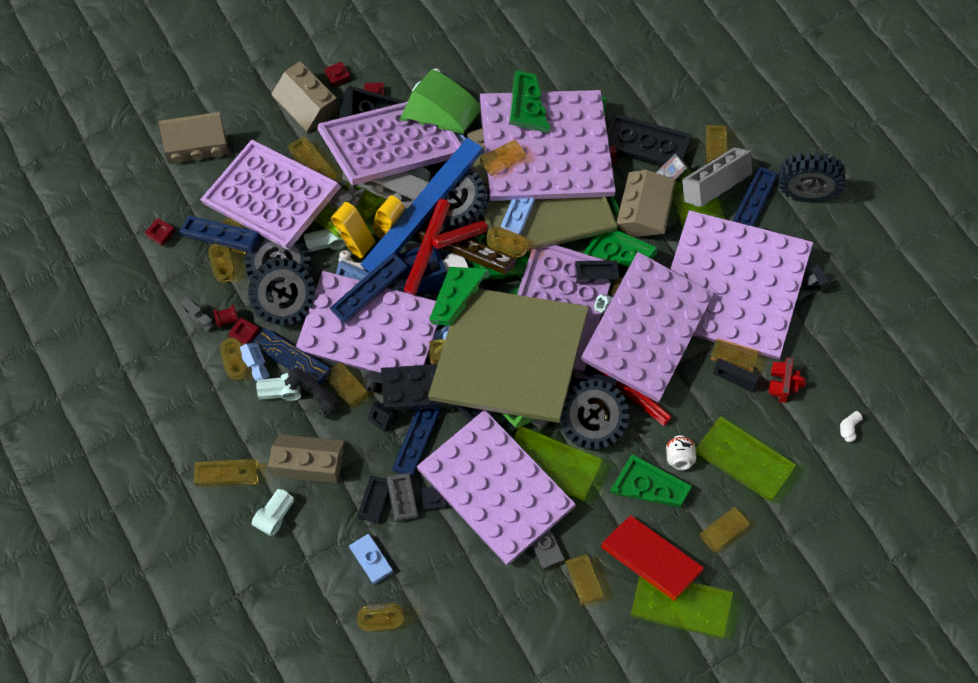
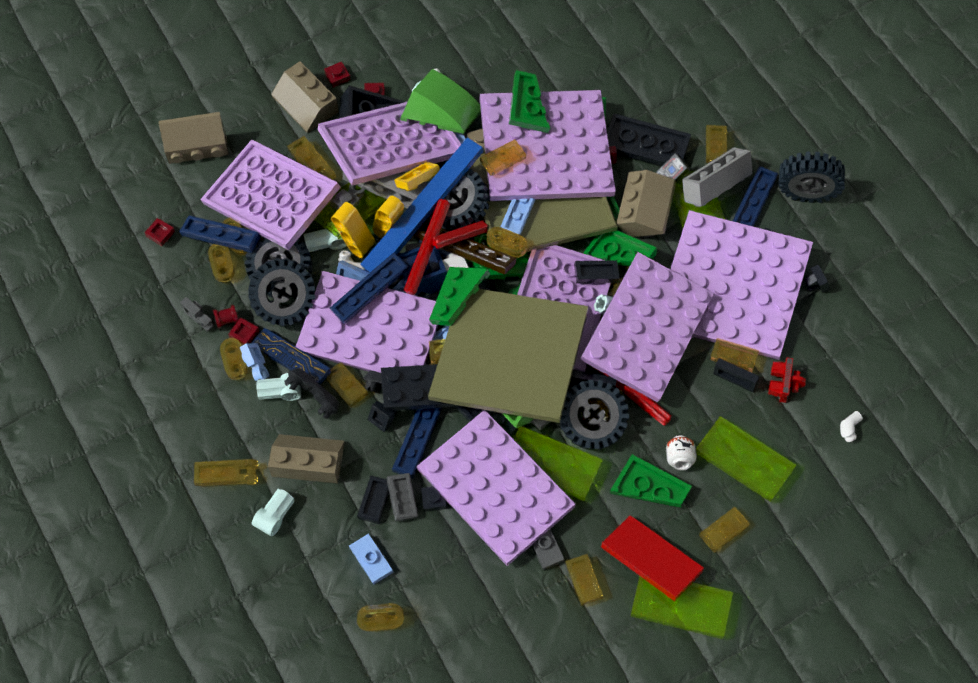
(418, 175): none -> yellow plate

